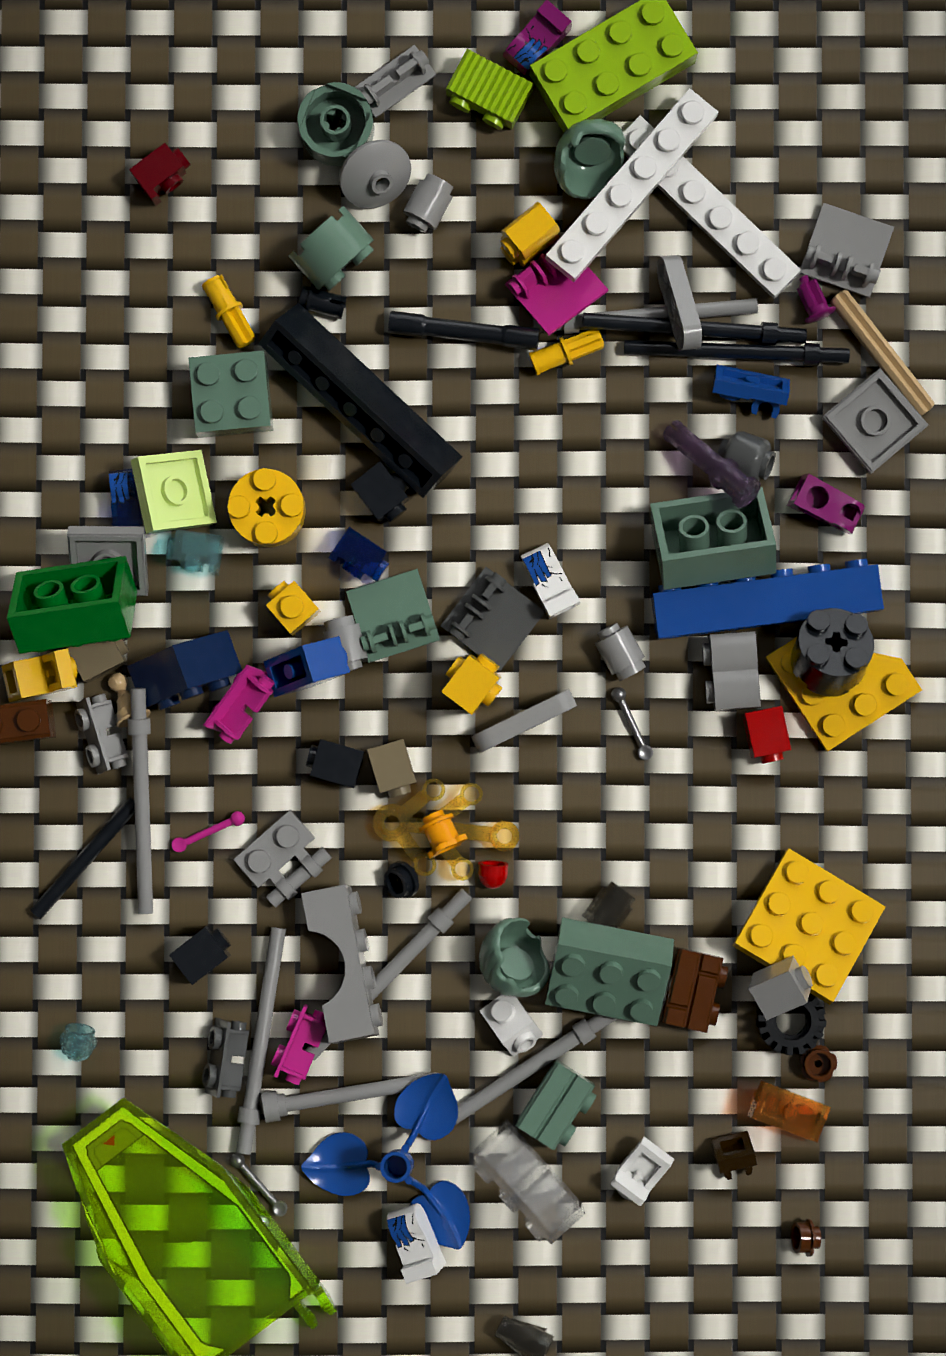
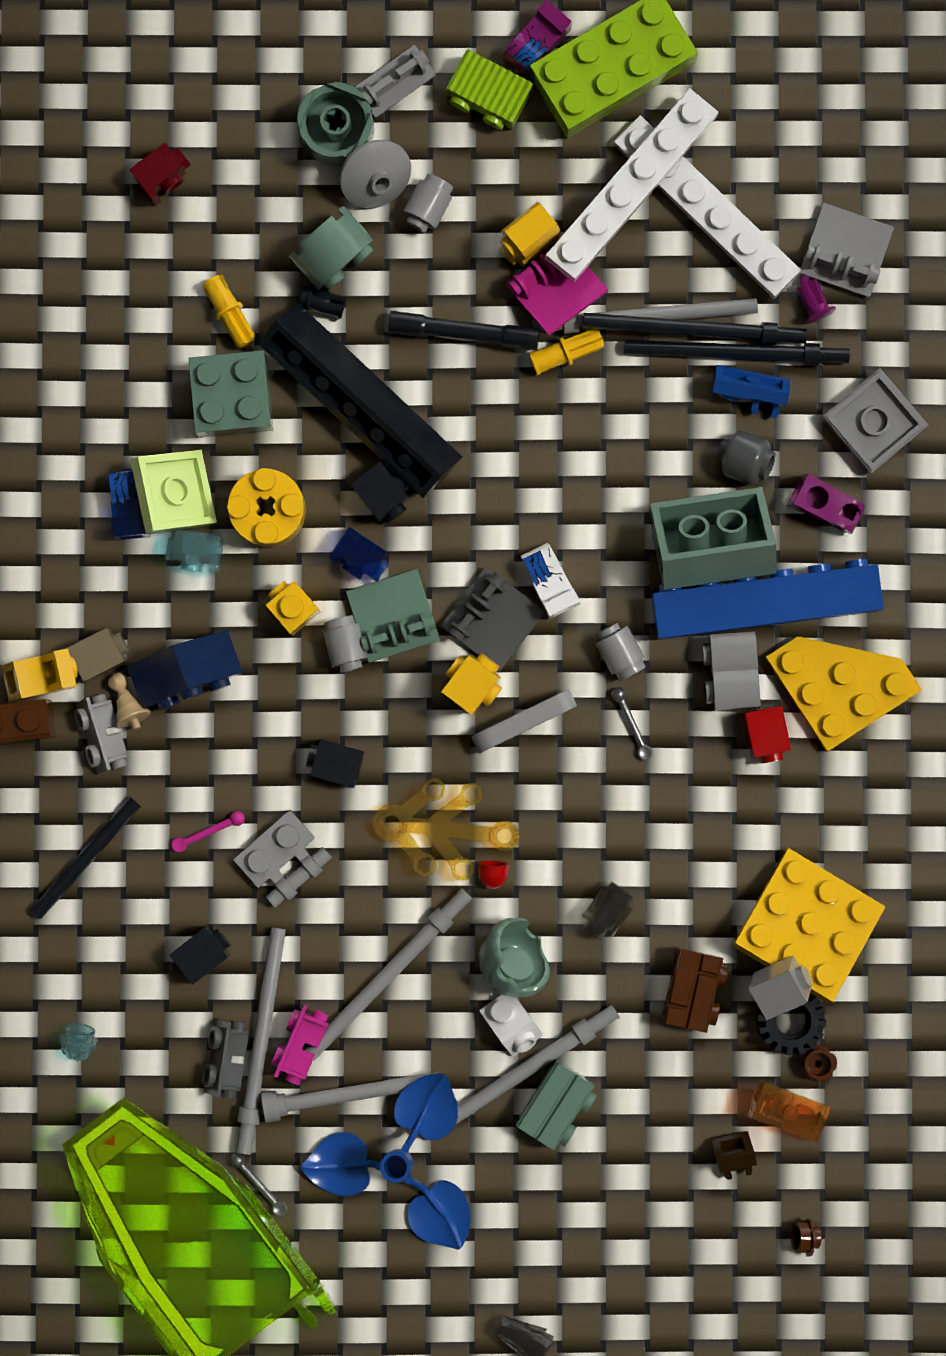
(72, 605): green brick -> none
(105, 542): light grey plate -> none
(139, 726): light grey bar -> none
(249, 689): dark pink hinge -> none
(307, 666): blue brick -> none
(351, 1011): light grey arch -> none
(392, 768): dark tan brick -> none
(401, 880): black plate -> none
(415, 1243): white leg -> none
(441, 833): light orange brick -> none
(527, 1183): clear brick -> none
(588, 157): sand green piece -> none
(609, 971): sand green brick -> none
(641, 1171): white bracket -> none
(679, 302): light grey beam -> none
(722, 472): clear purple pin -> none
(832, 651): black brick -> none
(881, 351): tan axle -> none

